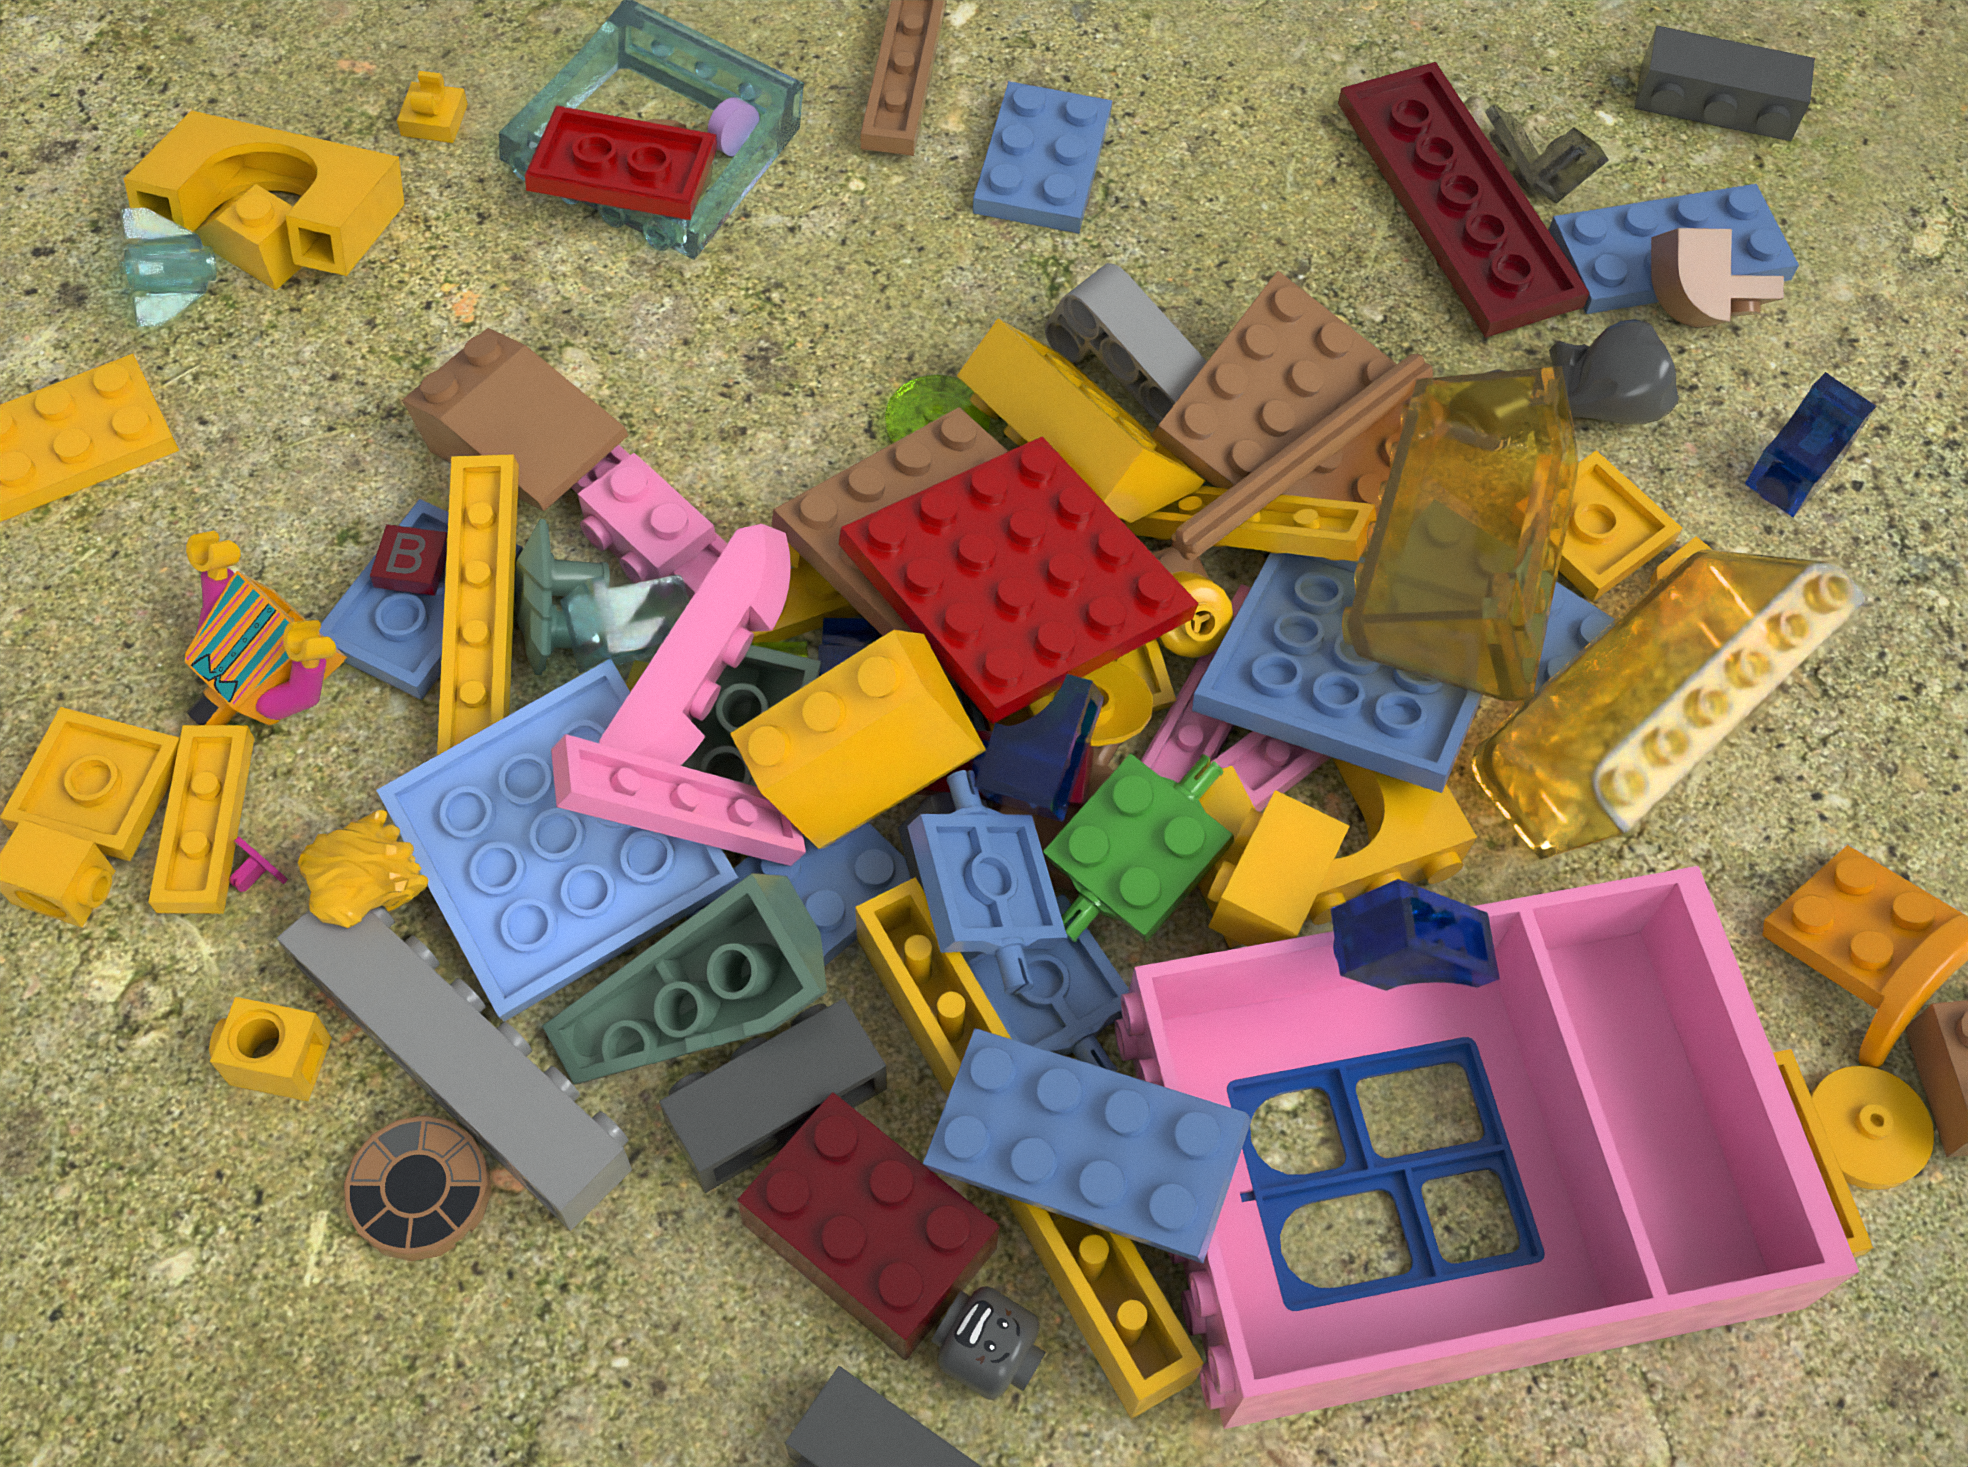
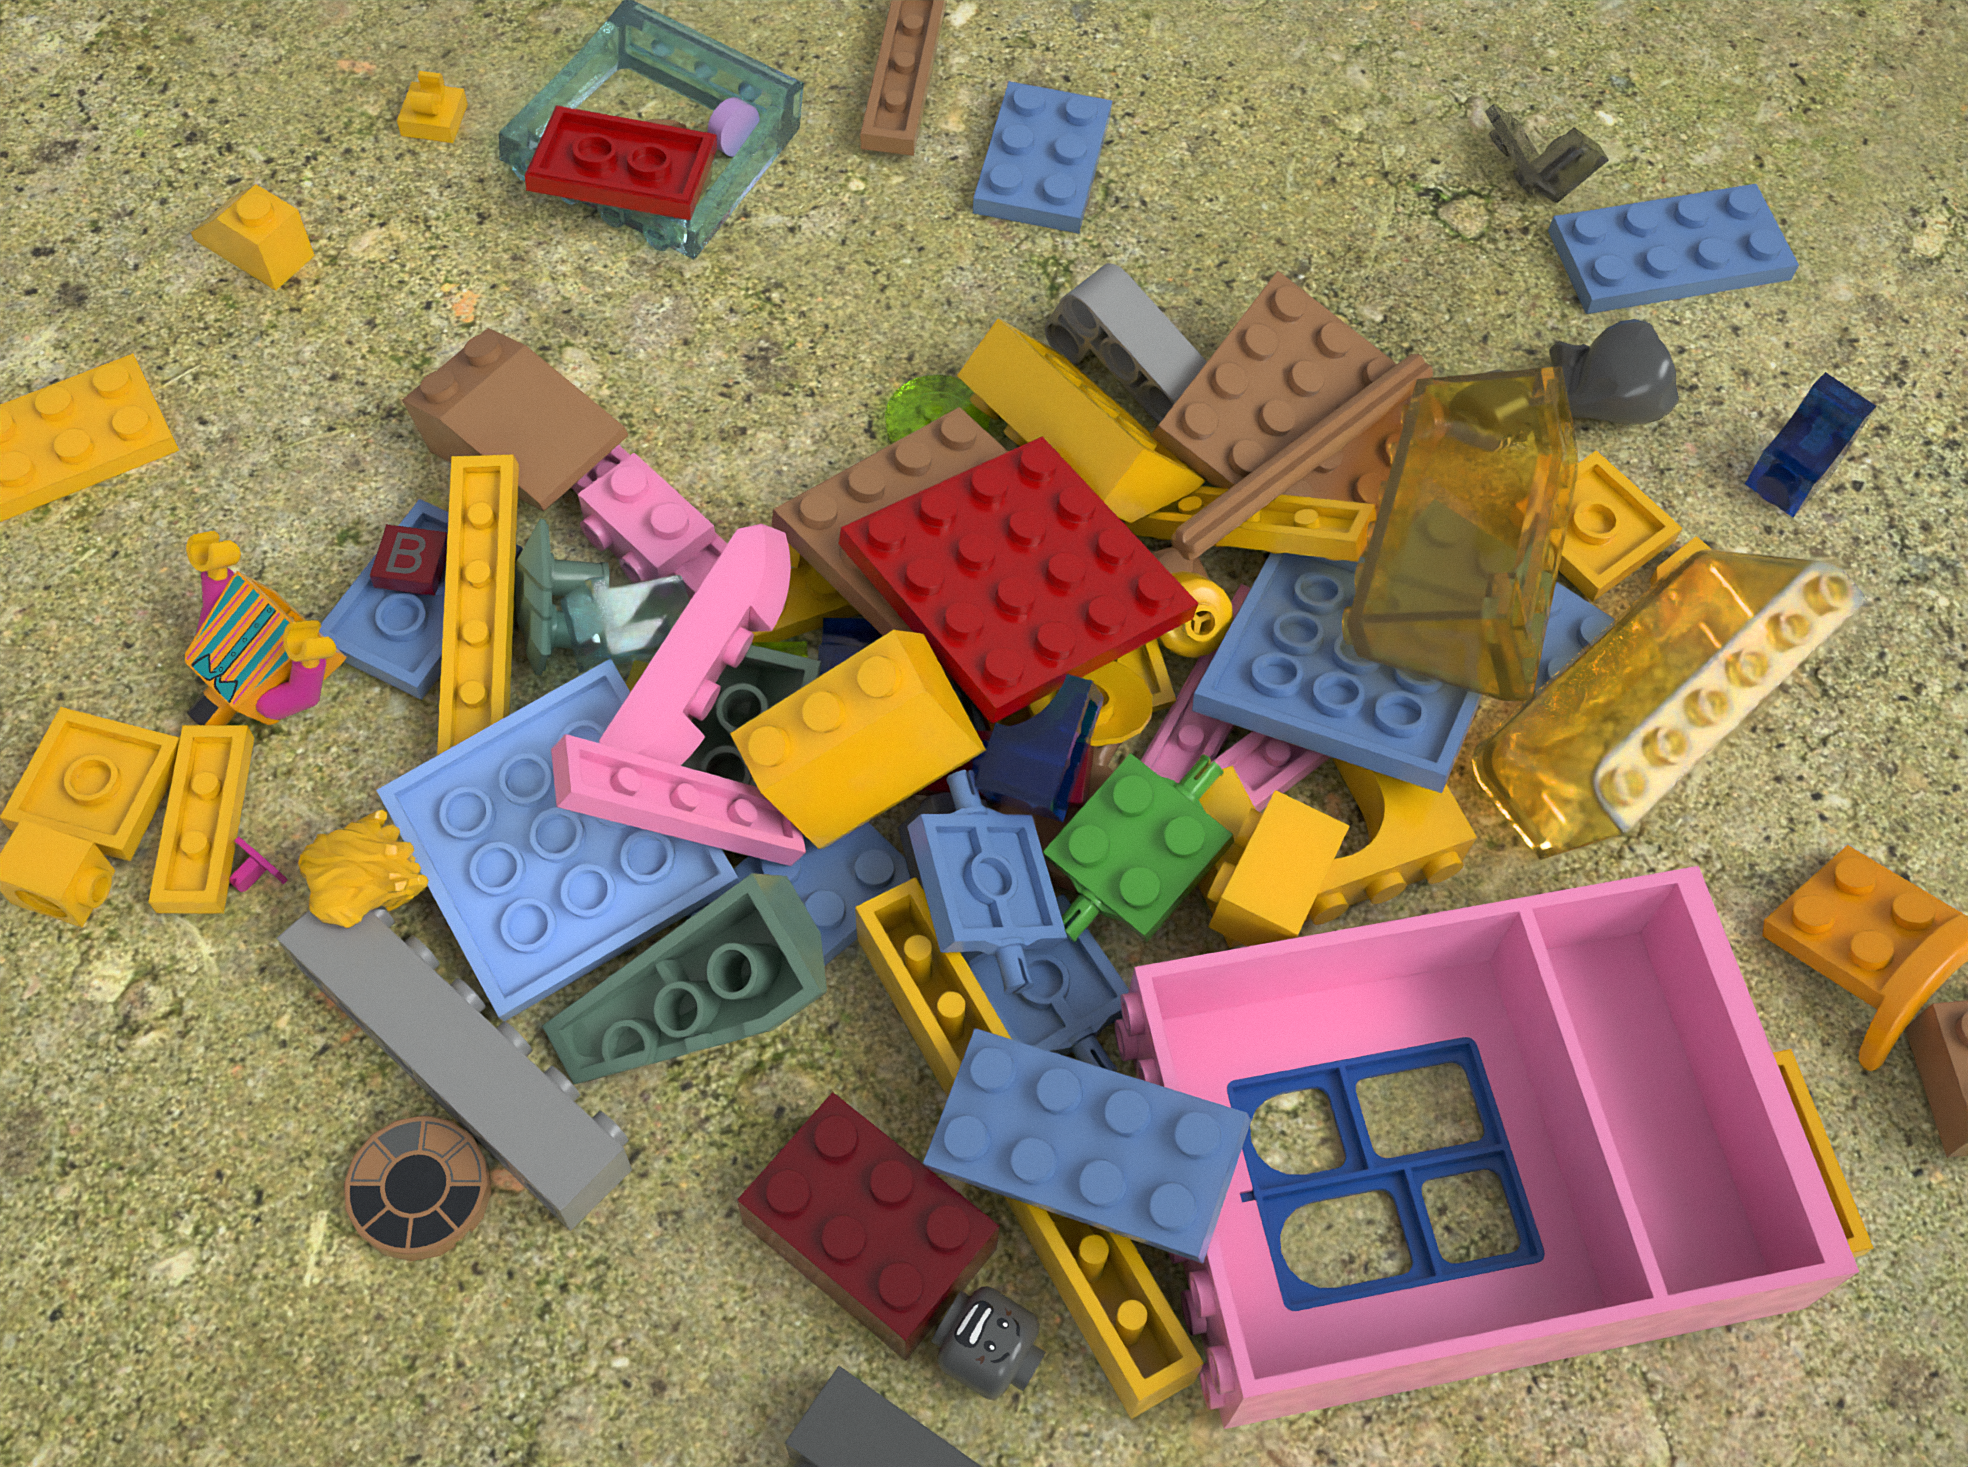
(165, 264): clear light blue brick -> none
(209, 159): yellow arch -> none
(289, 1068): yellow brick -> none
(770, 1091): dark grey brick -> none
(1412, 937): clear blue arch -> none
(1462, 199): dark red plate -> none
(1696, 280): brick -> none
(1725, 83): dark grey brick -> none
(1874, 1126): yellow piece -> none

